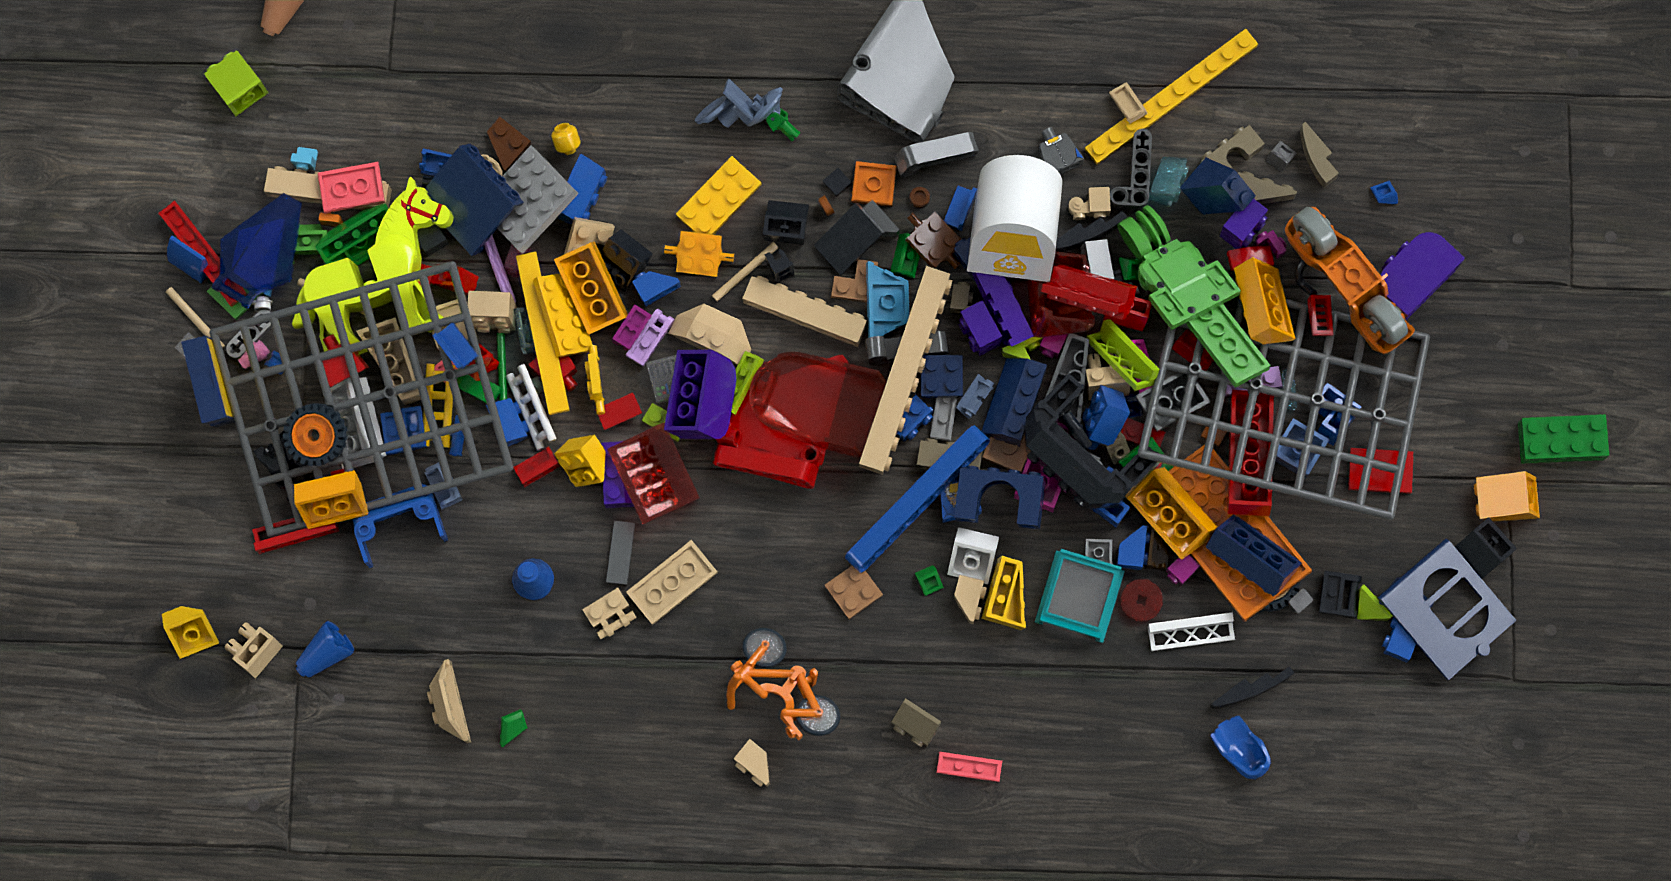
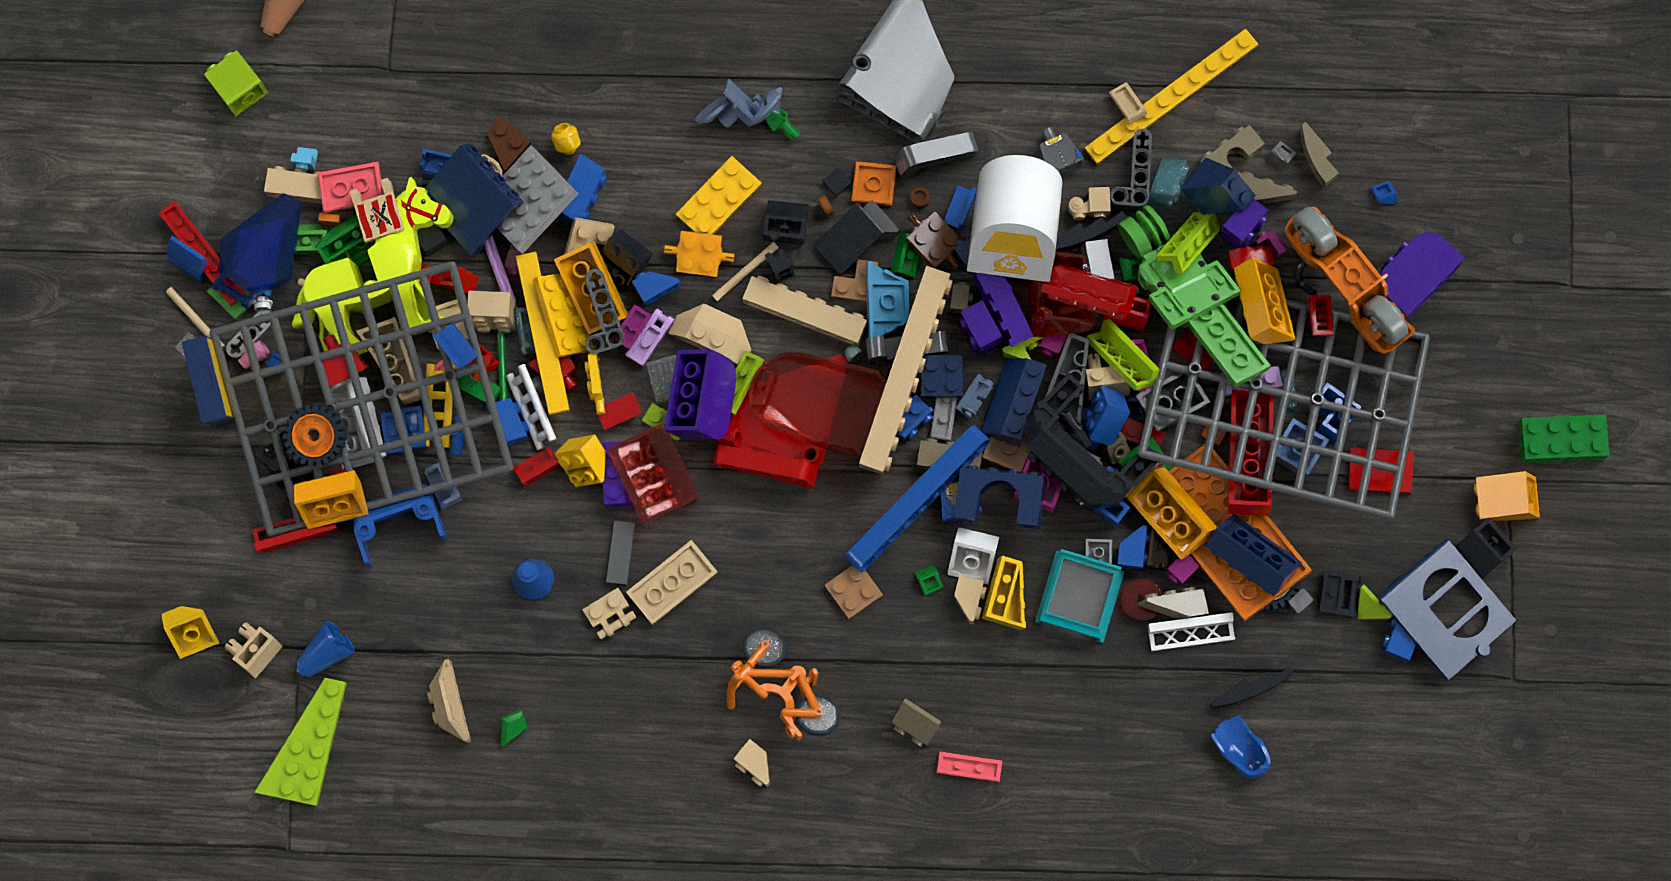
(303, 760): none -> lime wing
(379, 214): none -> flag
(599, 310): none -> dark grey beam
(853, 354): none -> sand green hinge
(1182, 605): none -> slope
(1189, 241): none -> lime fence

